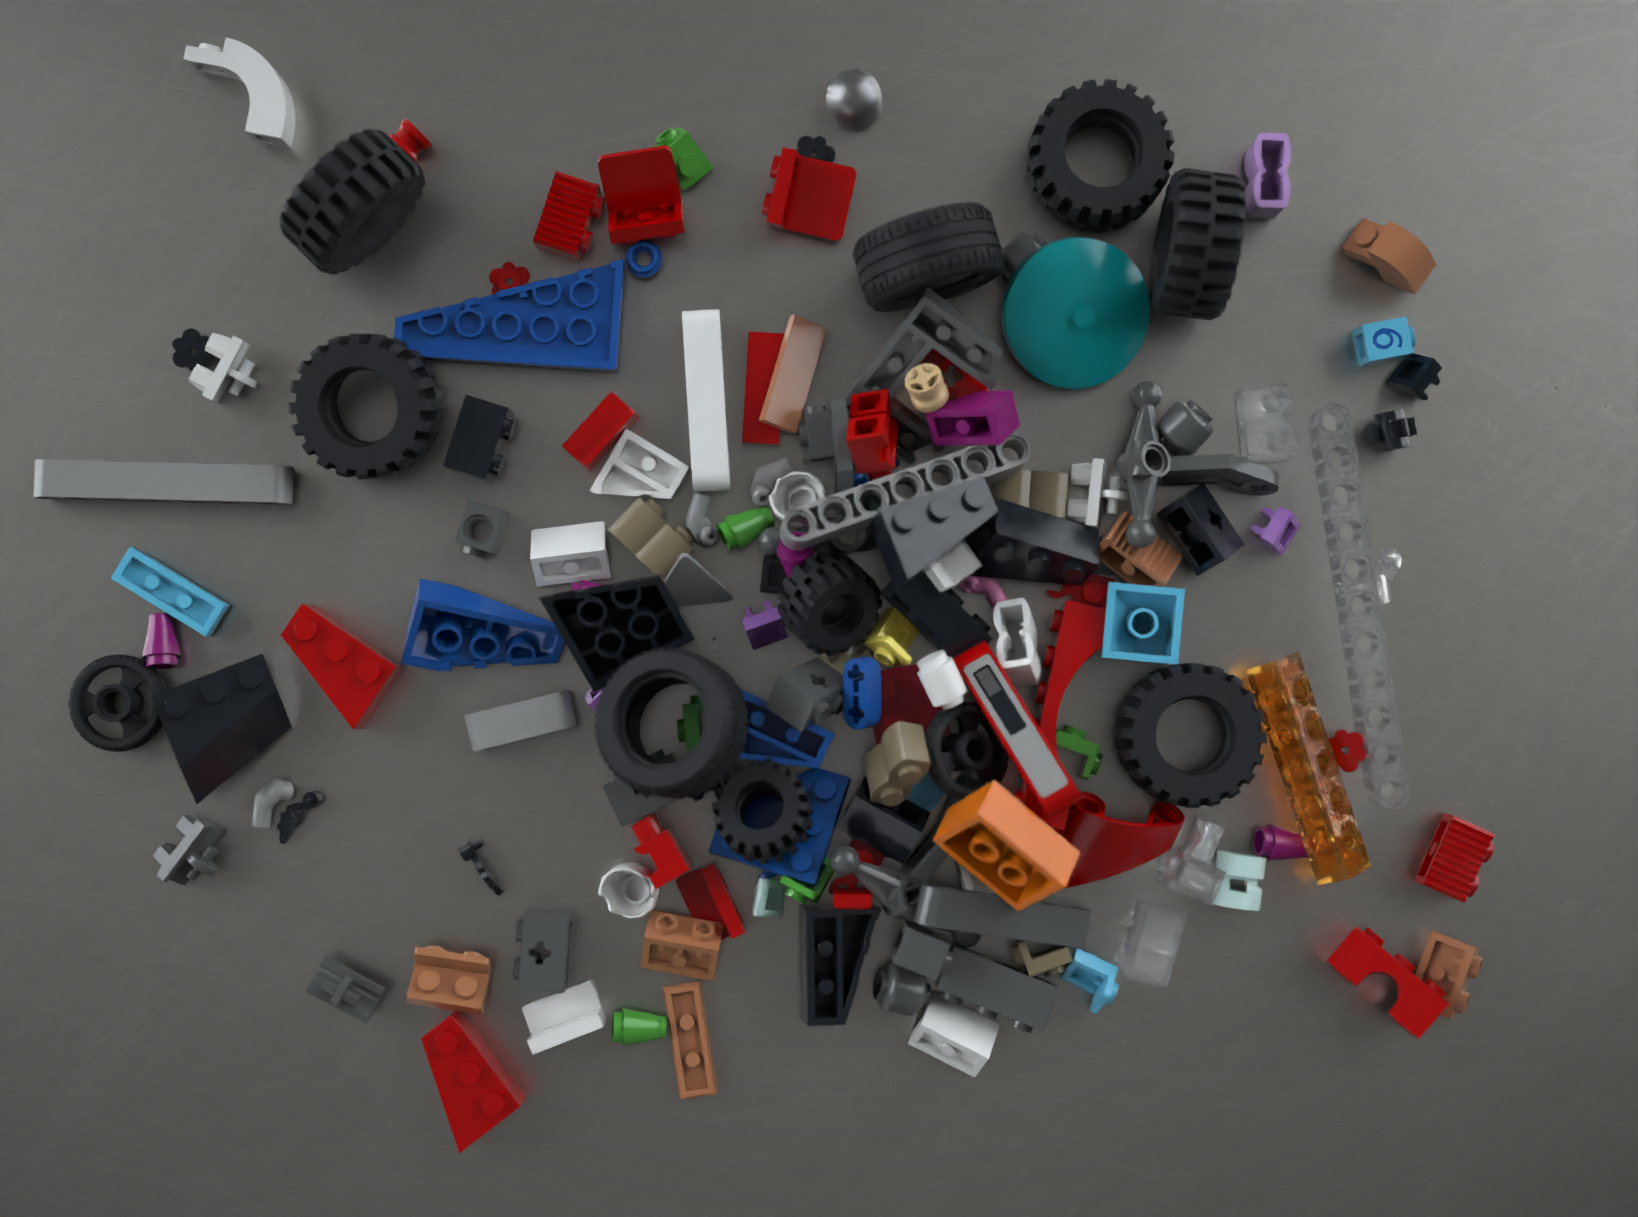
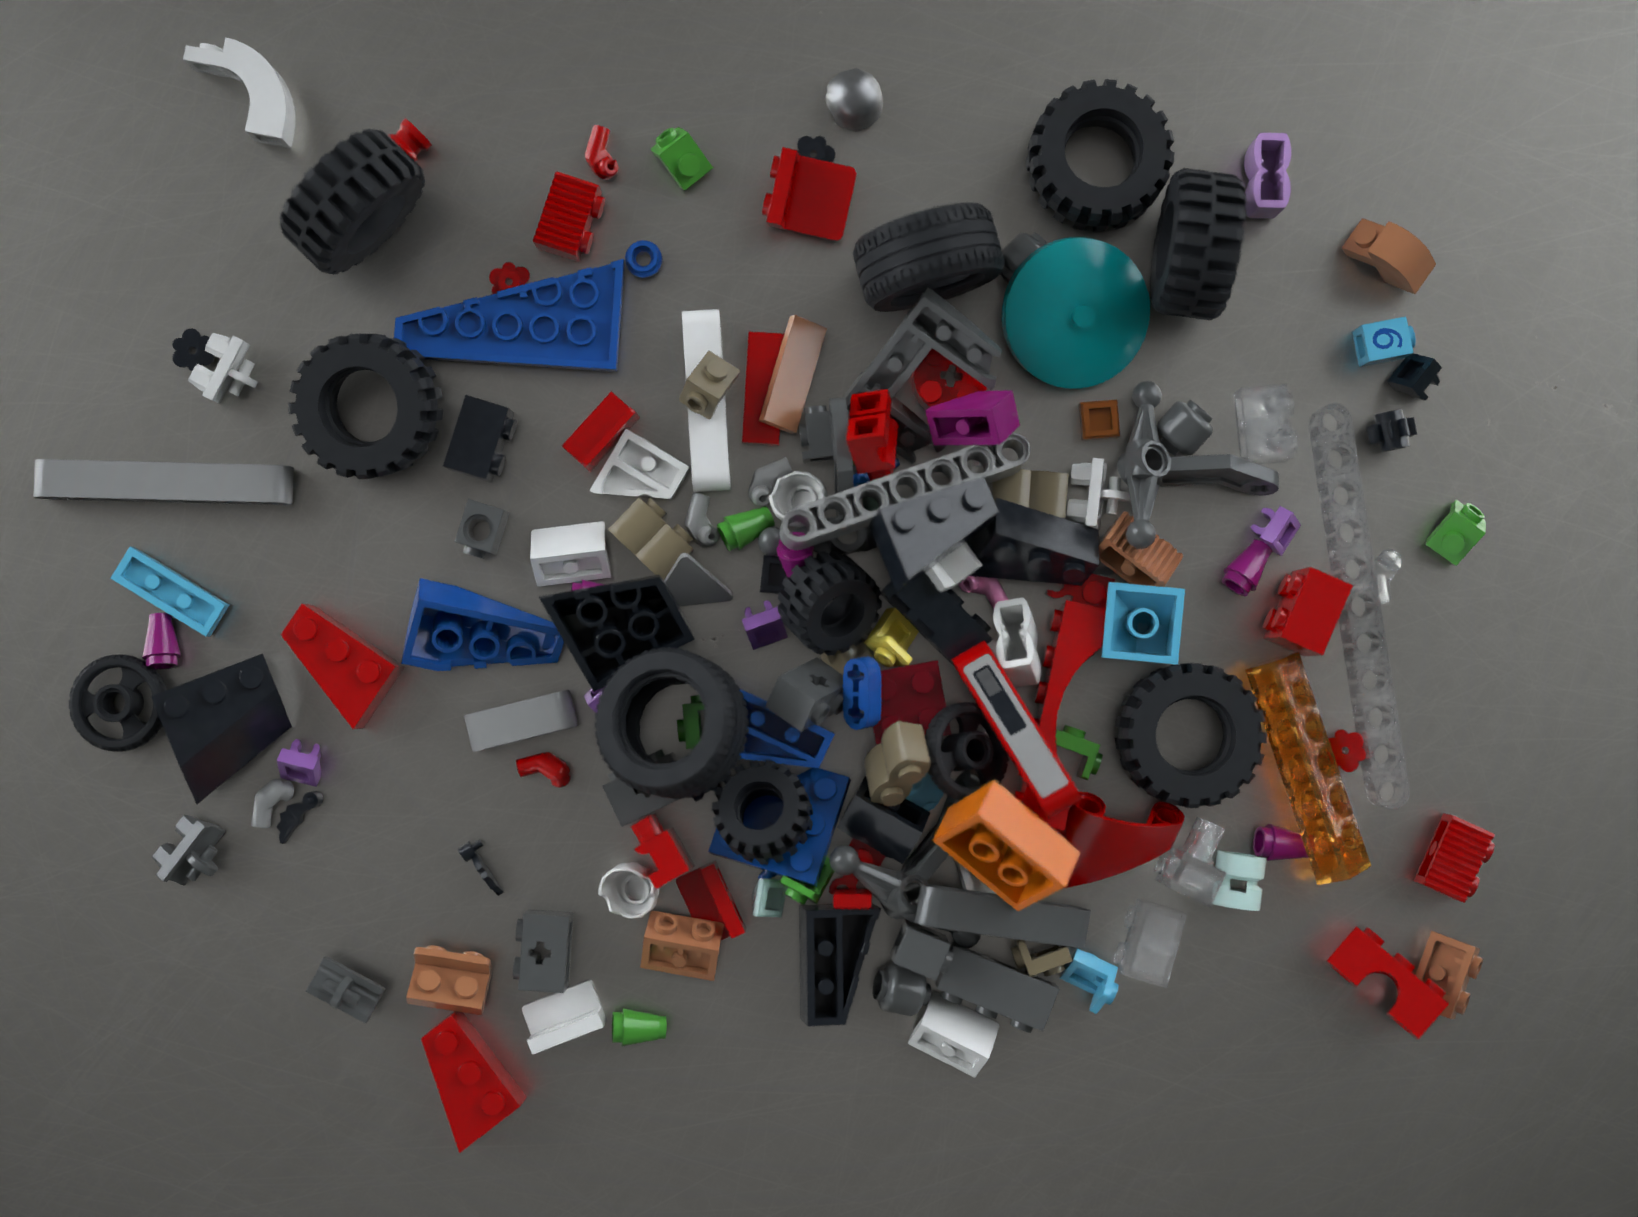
(300, 766): none -> medium lavender tile
(547, 765): none -> red arm
(597, 155): none -> red arm
(641, 194): red bracket -> none
(690, 1039): nougat tile -> none
(708, 384): none -> dark tan bracket
(926, 387): tan wheel -> none
(941, 680): white brick -> none
(1099, 420): none -> dark orange tile
(1200, 529): black brick -> none
(1246, 570): none -> magenta cone
(1306, 611): none -> red brick
(1458, 532): none -> bright green bracket

